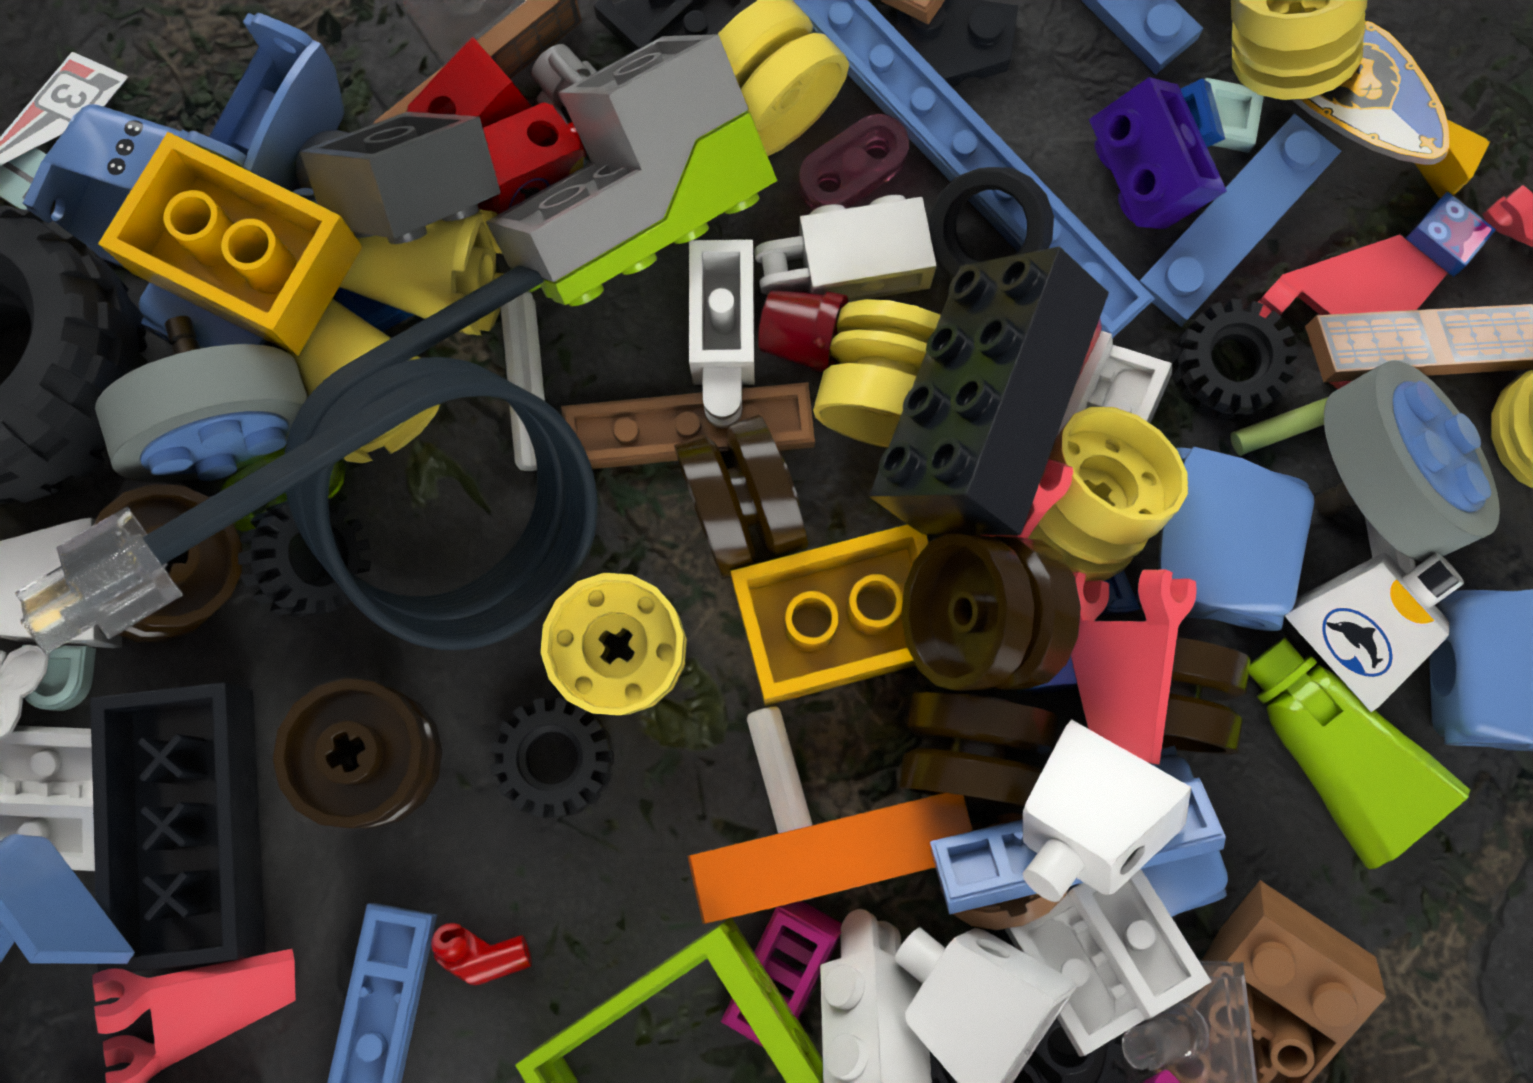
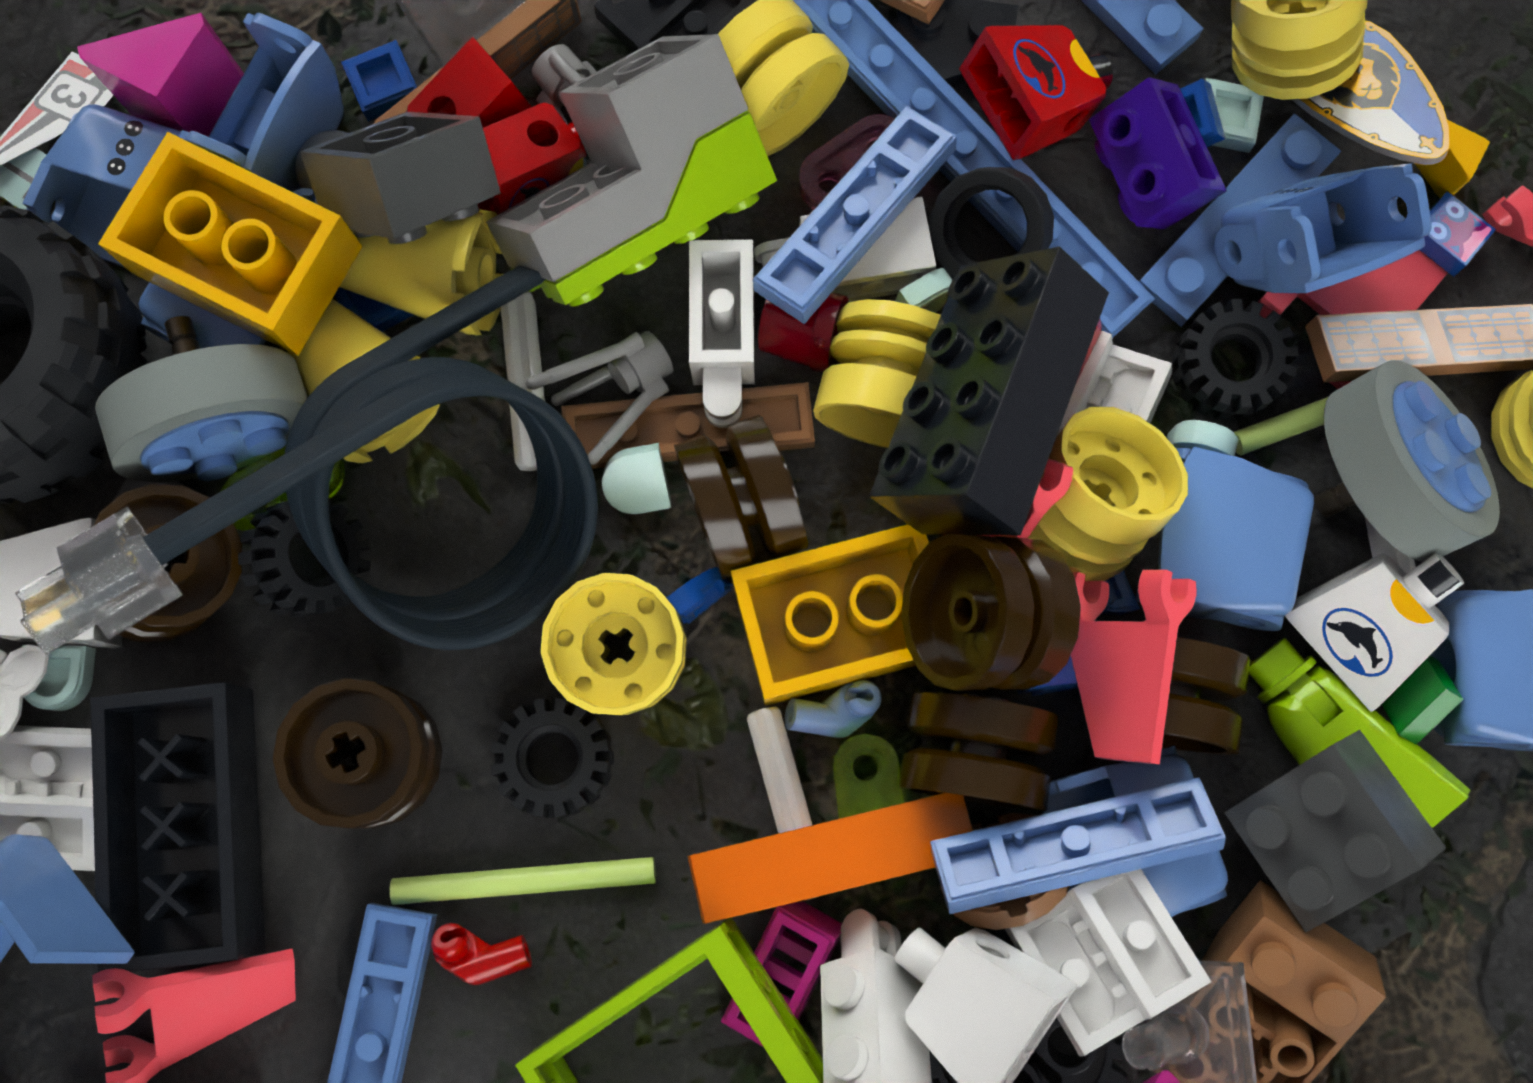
(168, 72): none -> dark pink slope
(379, 78): none -> blue tile
(523, 880): none -> yellowish green bar
(633, 363): none -> light grey plant
(636, 480): none -> light aqua tile
(699, 594): none -> blue tile
(836, 715): none -> light blue arm
(854, 214): none -> medium blue plate
(861, 796): none -> clear neon green plate
(928, 291): none -> light aqua tile
(1035, 84): none -> red torso
(1097, 815): white torso -> none
(1203, 435): none -> light aqua tile
(1302, 245): none -> medium blue piece
(1335, 831): none -> dark grey brick
(1422, 701): none -> green tile

